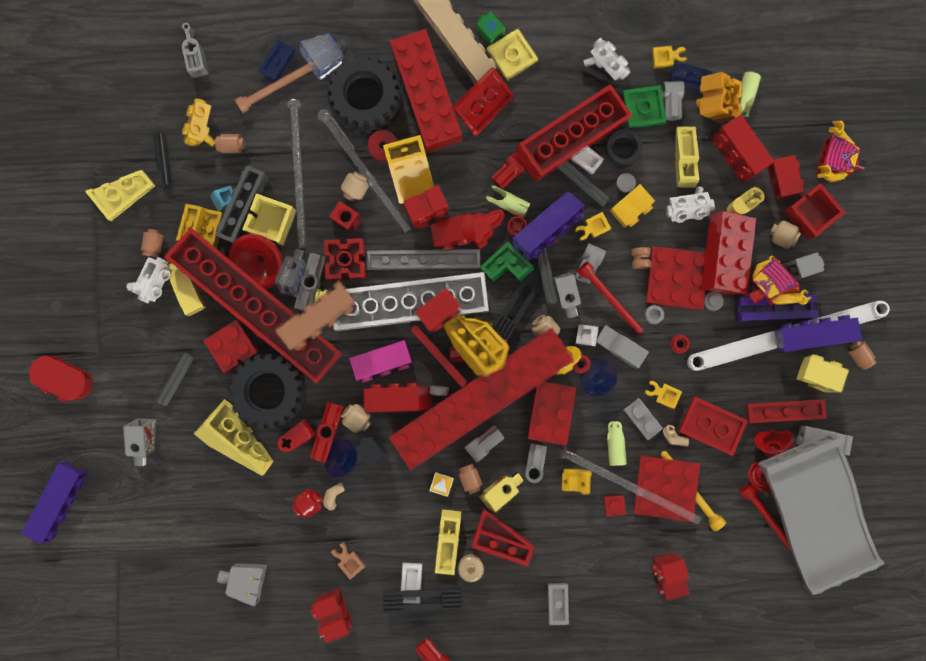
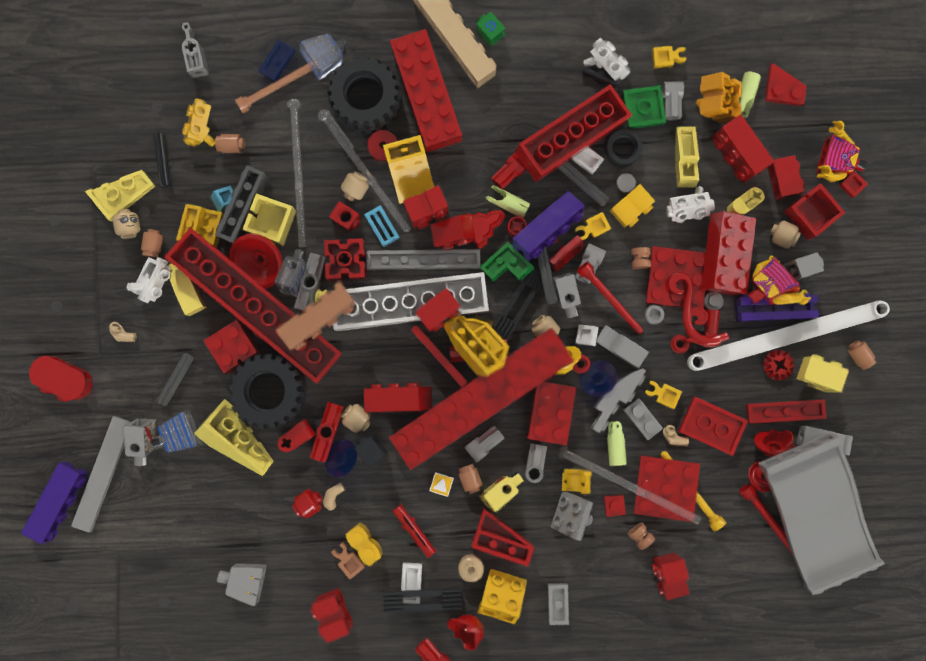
(101, 476): none -> light grey tile
(120, 334): none -> tan arm
(126, 224): none -> tan head
(177, 433): none -> torso
(368, 548): none -> yellow brick
(381, 361): dark pink brick -> none
(390, 239): none -> medium azure tile
(428, 549): none -> red pin
(439, 390): light grey tile -> none
(448, 542): light yellow slope -> none
(468, 629): none -> red piece
(483, 101): red plate -> none
(503, 596): none -> yellow bracket
(512, 54): light yellow tile -> none
(566, 253): none -> red plate
(572, 515): none -> light grey plate
(621, 392): none -> light grey slope
(641, 536): none -> nougat wheel
(688, 74): clear blue plate -> none
(699, 312): none -> red plant
(712, 324): none -> red cylinder
(769, 365): none -> red gear
(784, 88): none -> red wing
(818, 334): dark purple brick -> none
(853, 184): none -> red plate

